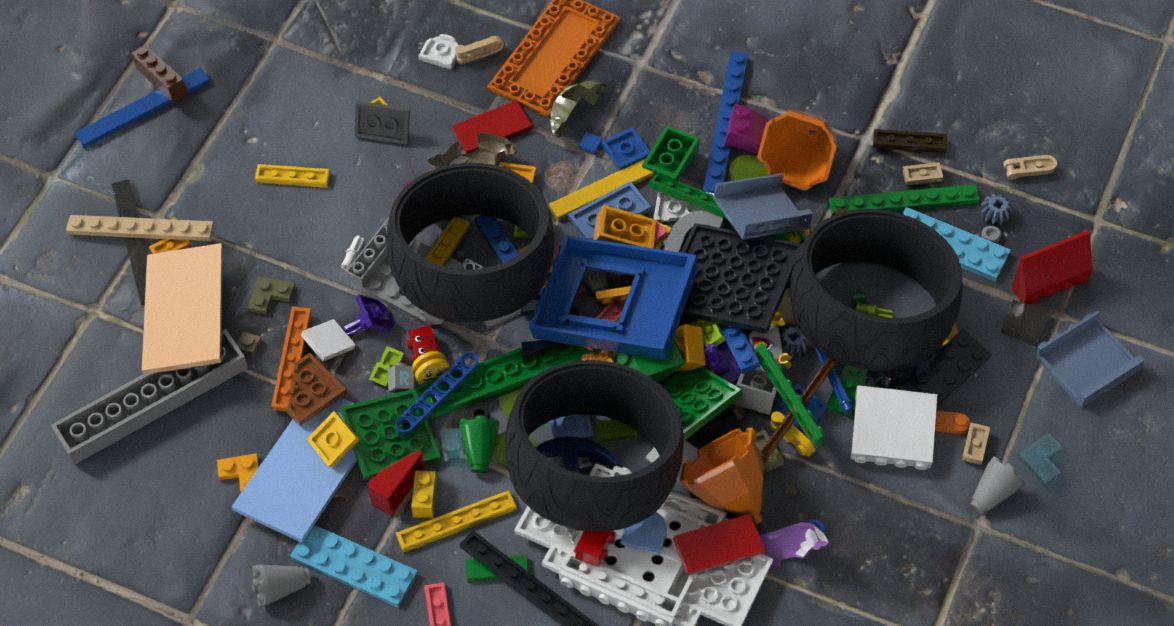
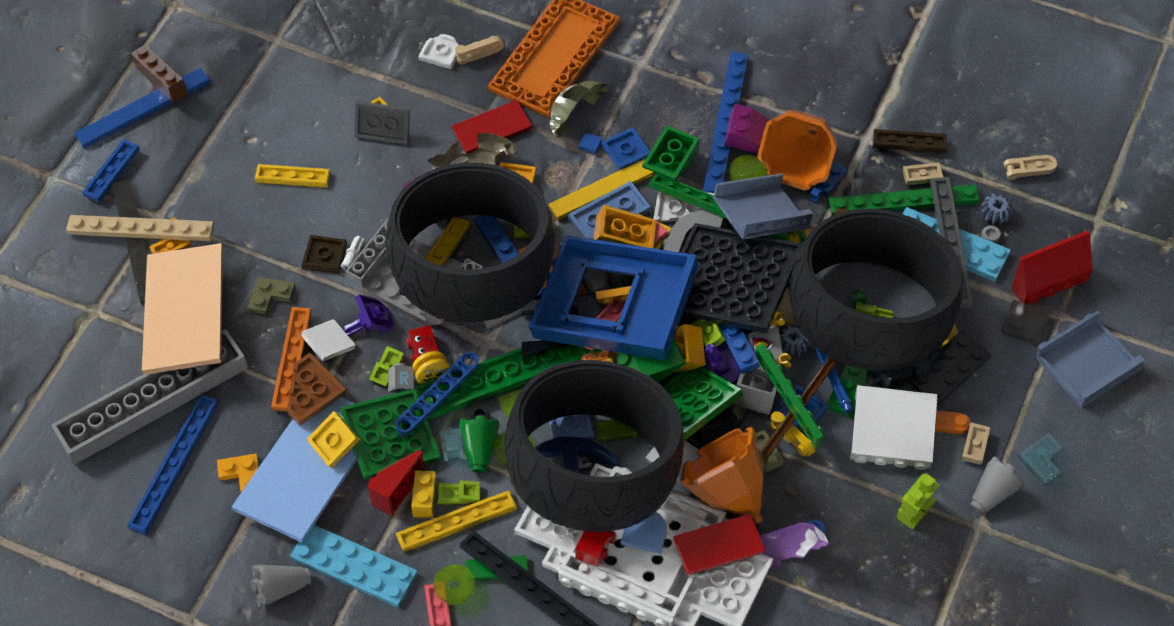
(110, 170): none -> blue plate
(173, 464): none -> blue tile
(249, 343): dark tan plate -> none
(324, 254): none -> dark brown tile
(454, 573): none -> clear neon green tile
(460, 493): none -> lime slope
(825, 188): none -> blue plate
(918, 501): none -> lime hips
(949, 228): none -> dark grey plate

